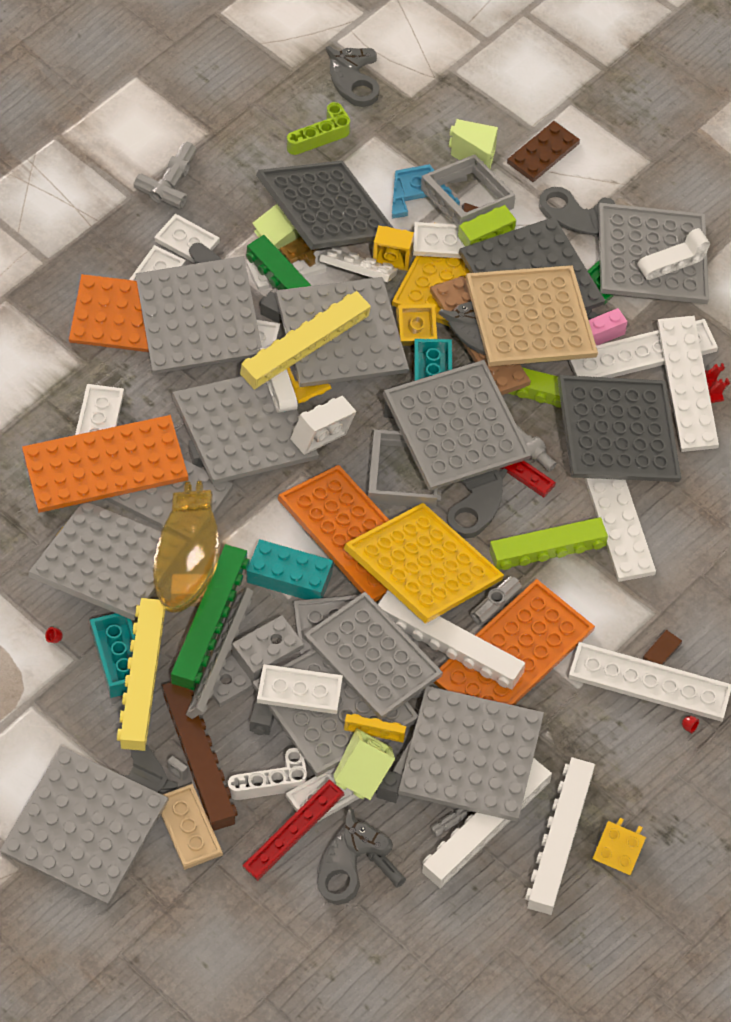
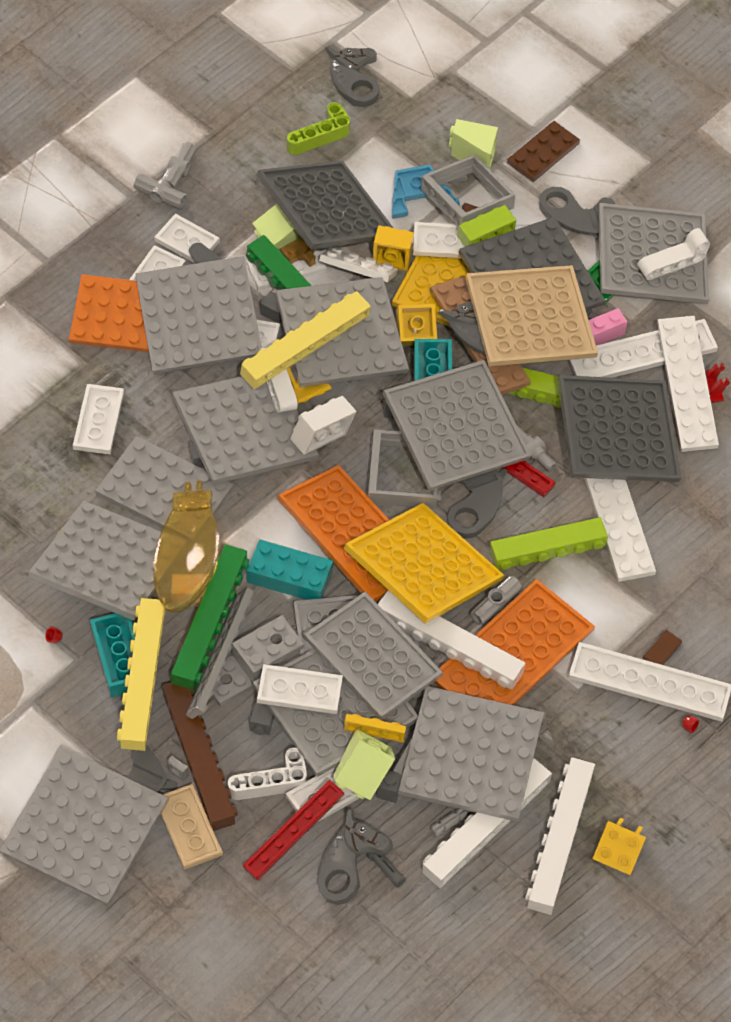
(104, 463): orange plate -> none

